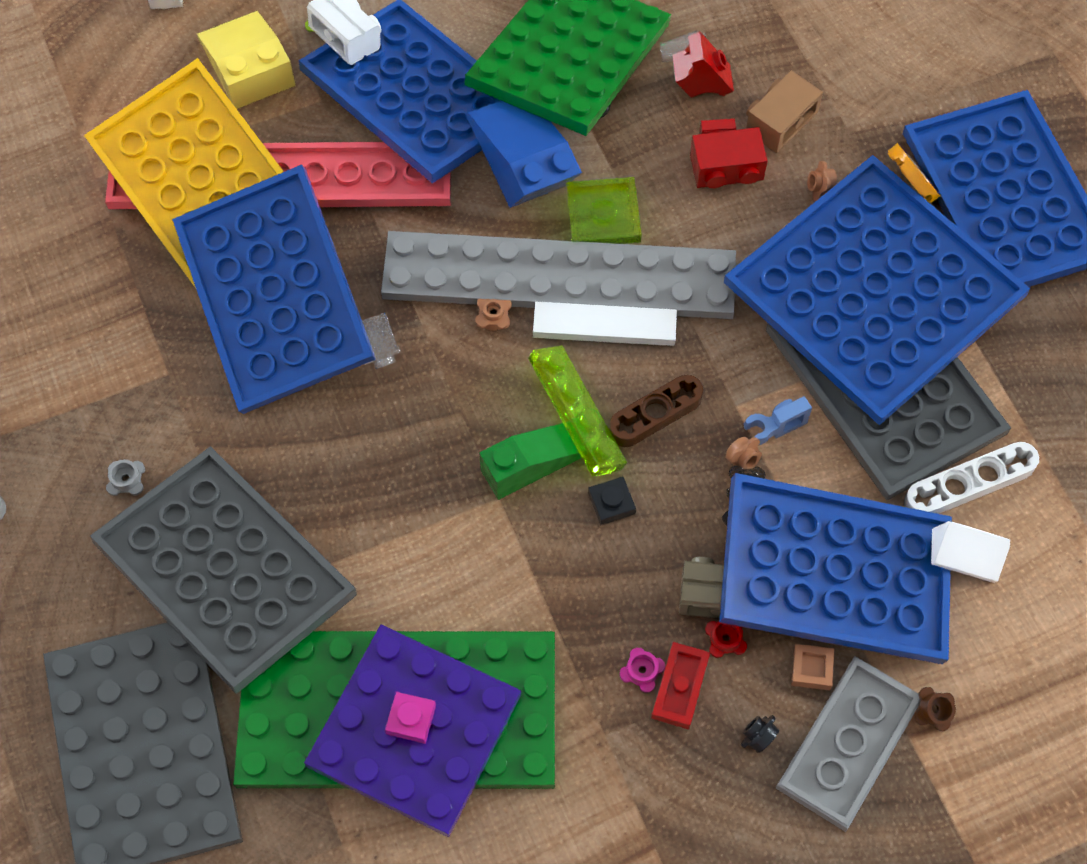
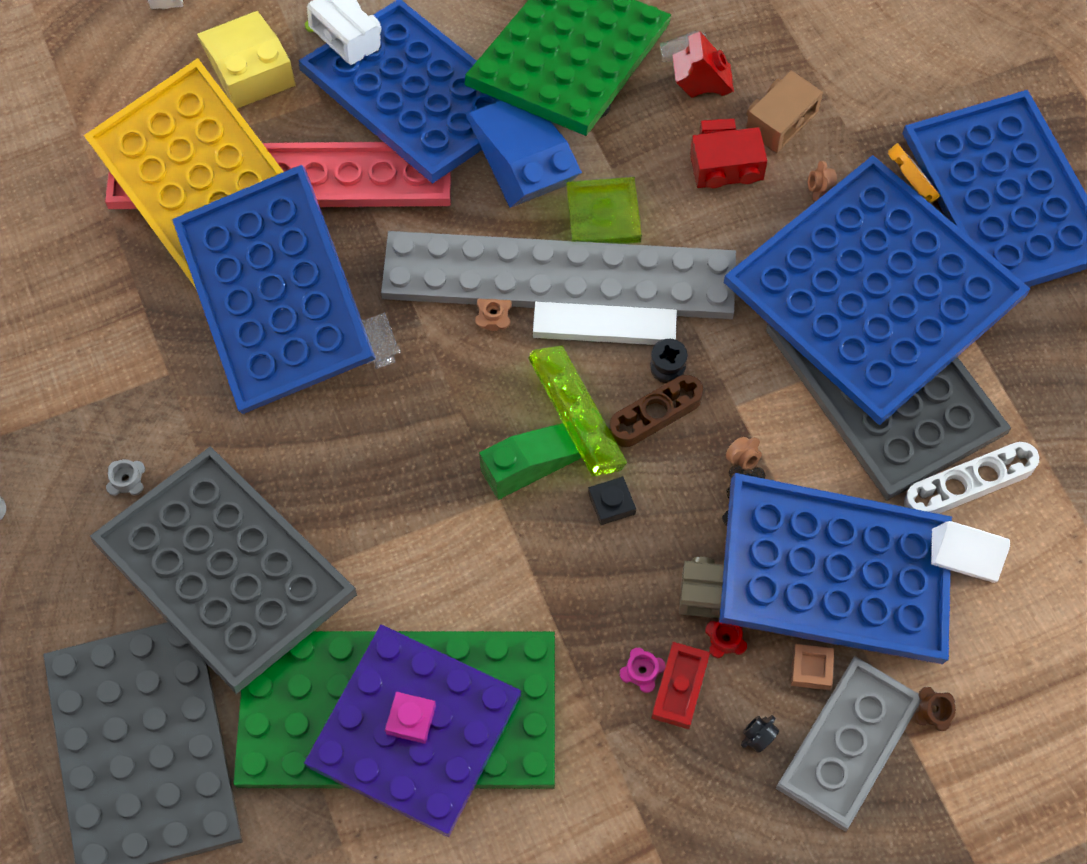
(664, 368): none -> black wheel
(784, 419): medium blue plate -> none

